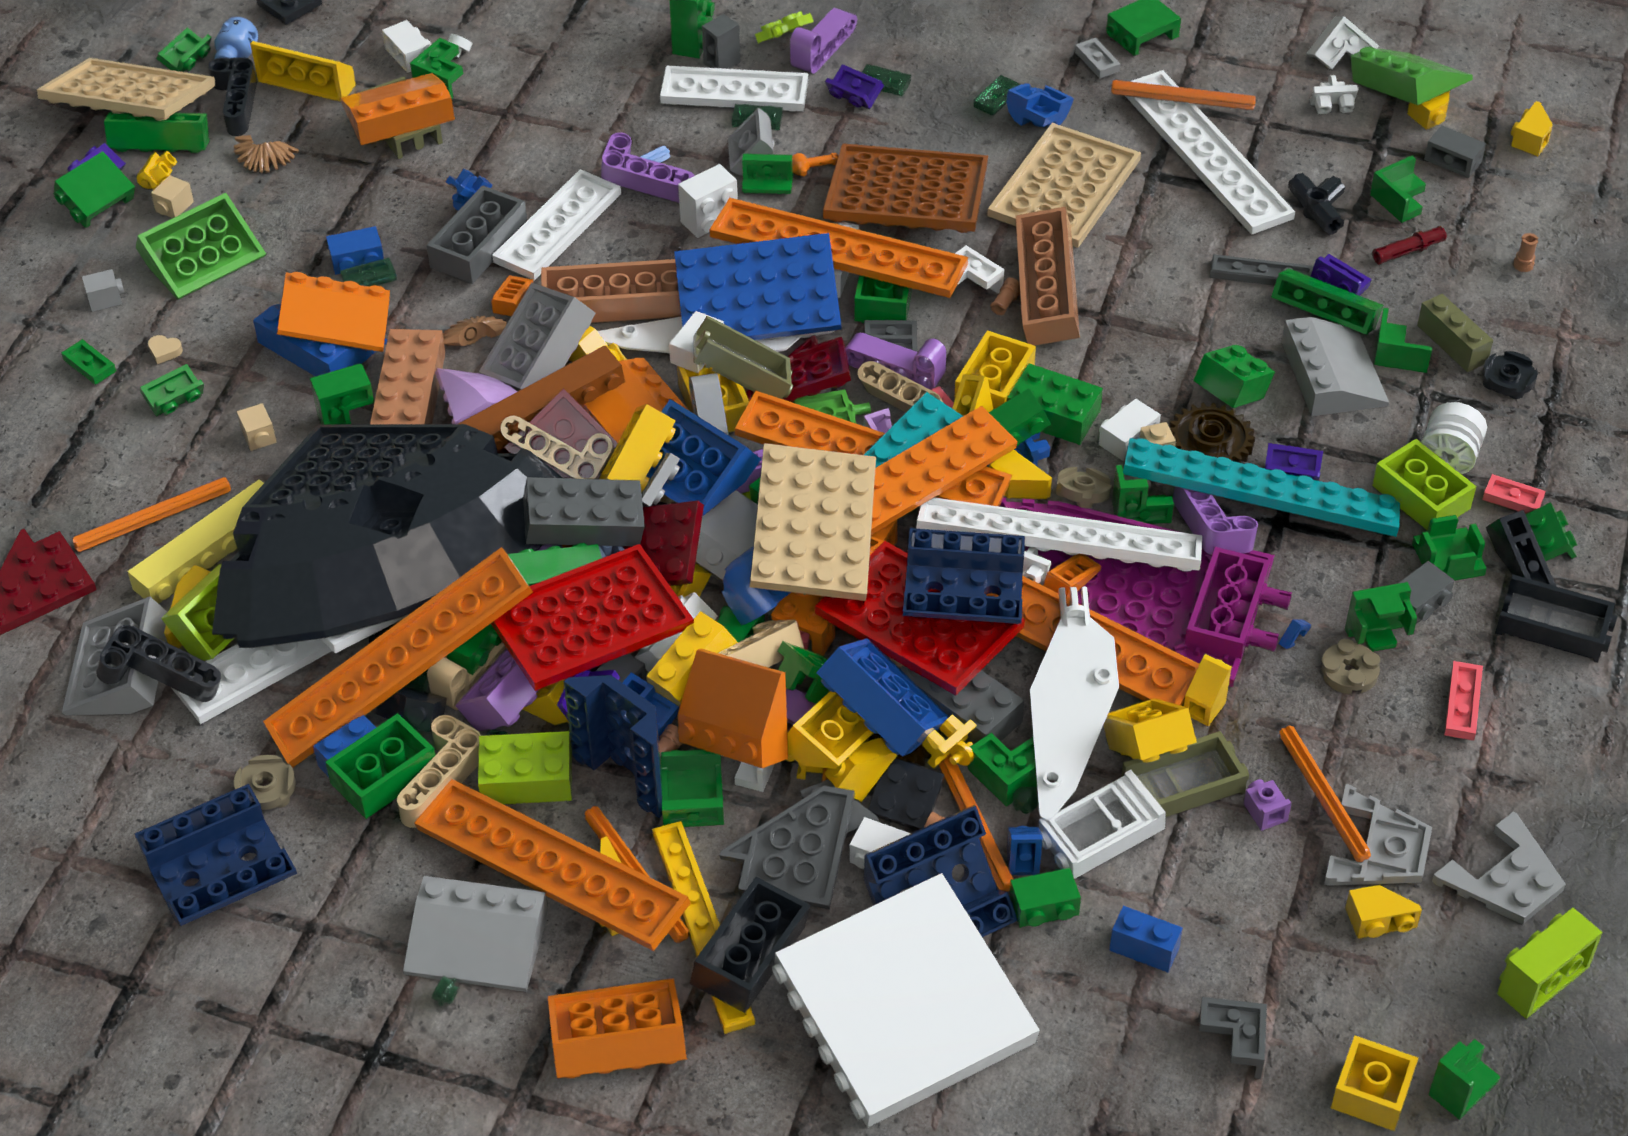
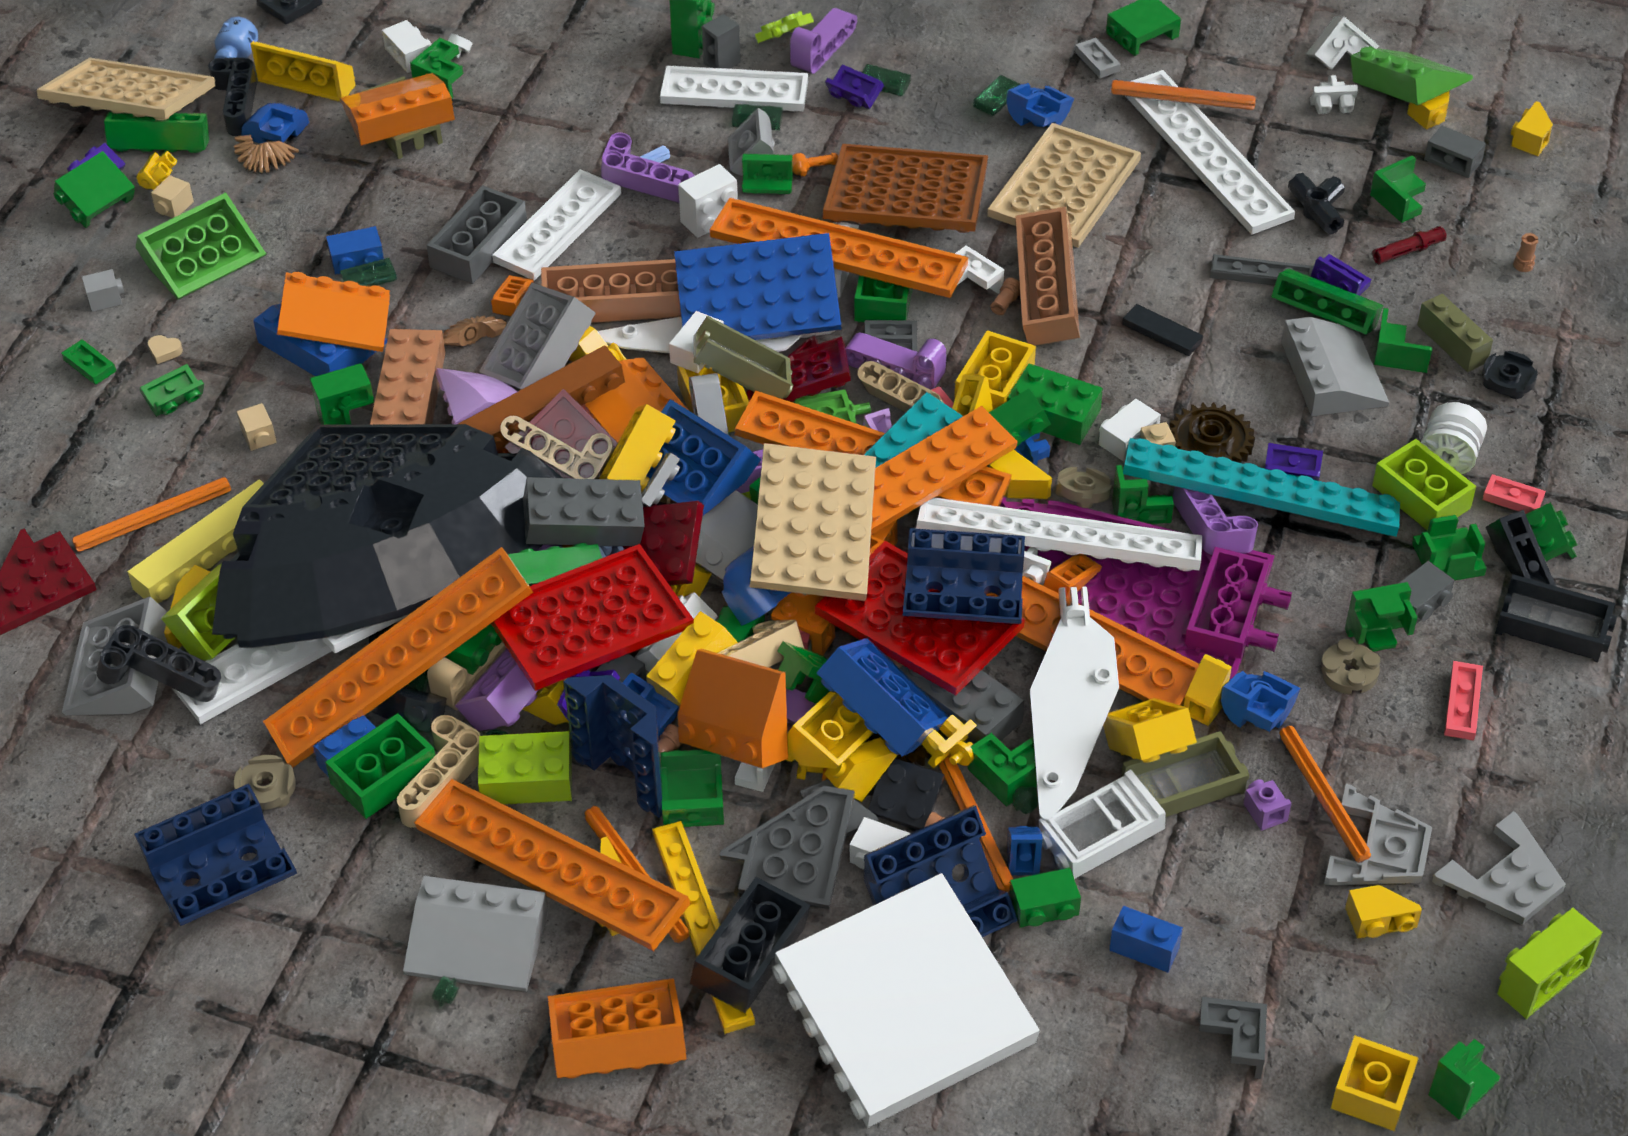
(184, 51): green bracket -> none
(275, 123): none -> blue brick
(467, 185): blue hips -> none
(1162, 330): none -> black tile
(1234, 375): green brick -> none
(1258, 699): none -> blue brick
(1295, 628): blue tile -> none

